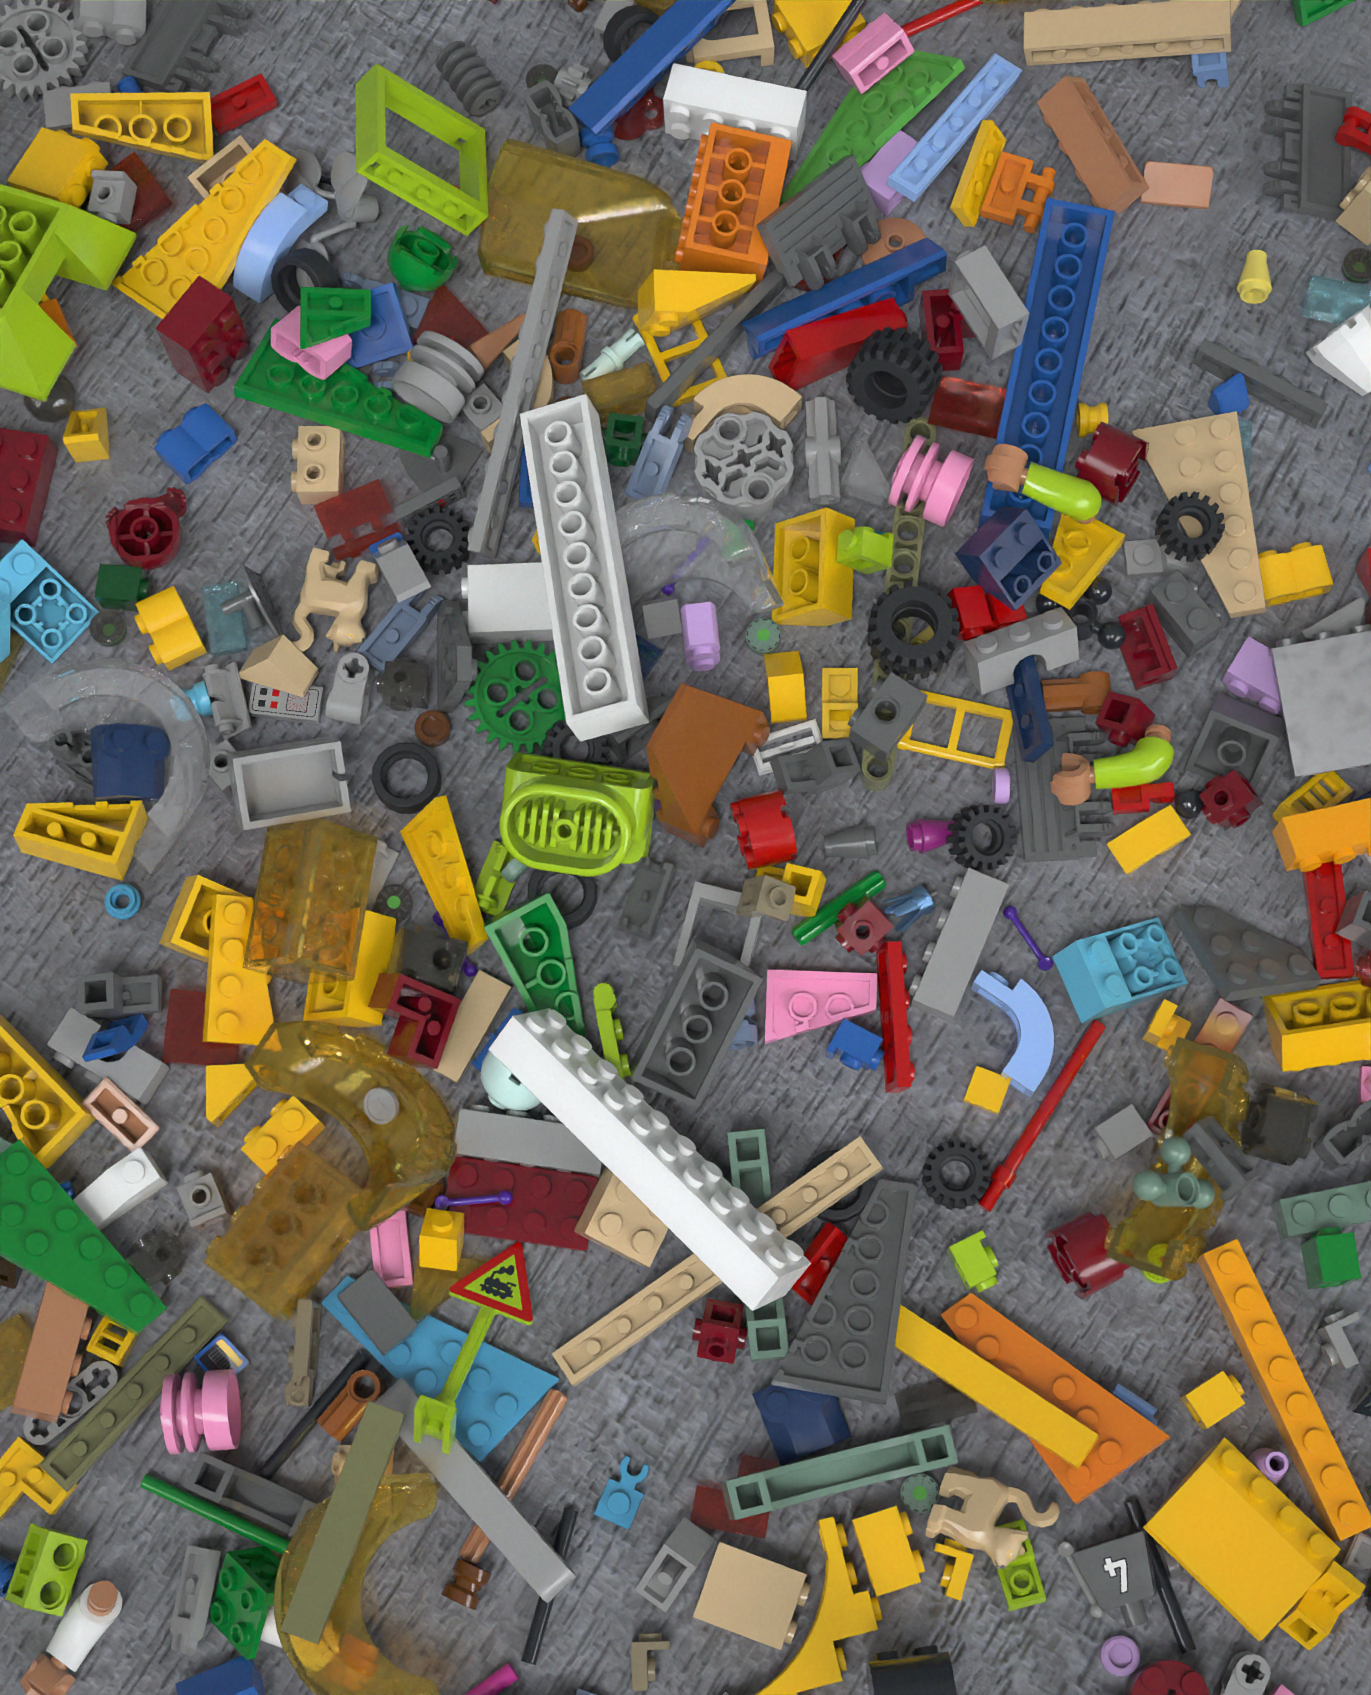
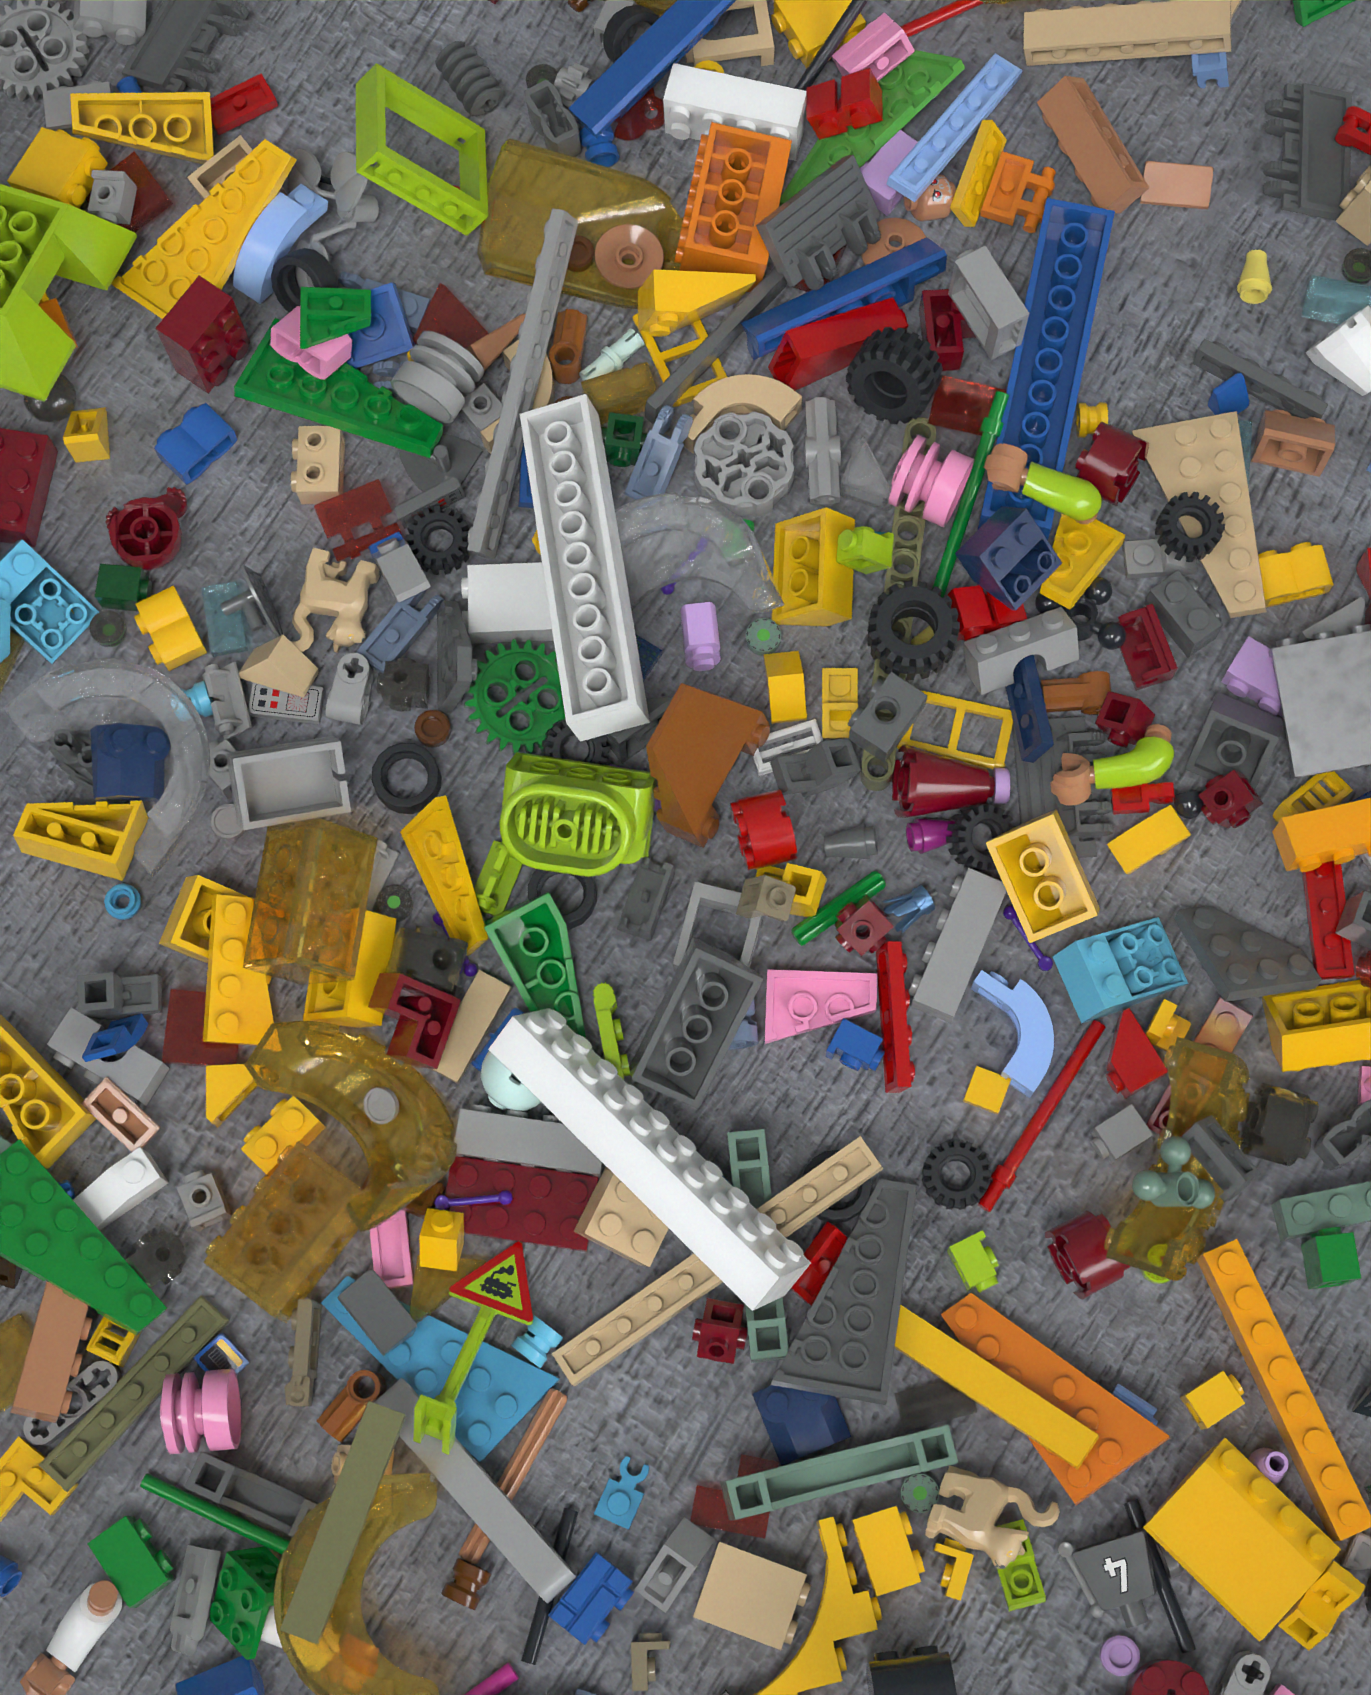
(39, 1568): lime brick -> none
(132, 1560): none -> green brick
(225, 823): none -> light grey piece
(309, 1421): black bar -> none
(420, 259): green cylinder -> none
(513, 871): sand green tile -> none
(537, 1342): none -> medium azure wheel
(591, 1599): none -> blue brick
(631, 243): none -> nougat dish
(662, 617): light grey tile -> none
(858, 104): none -> red piece
(934, 201): none -> nougat head
(937, 783): none -> dark red cone
(990, 428): none -> green bar
(1043, 876): none -> yellow slope
(1132, 1058): none -> red slope
(1294, 442): none -> nougat slope
(1336, 1346): light grey bracket -> none

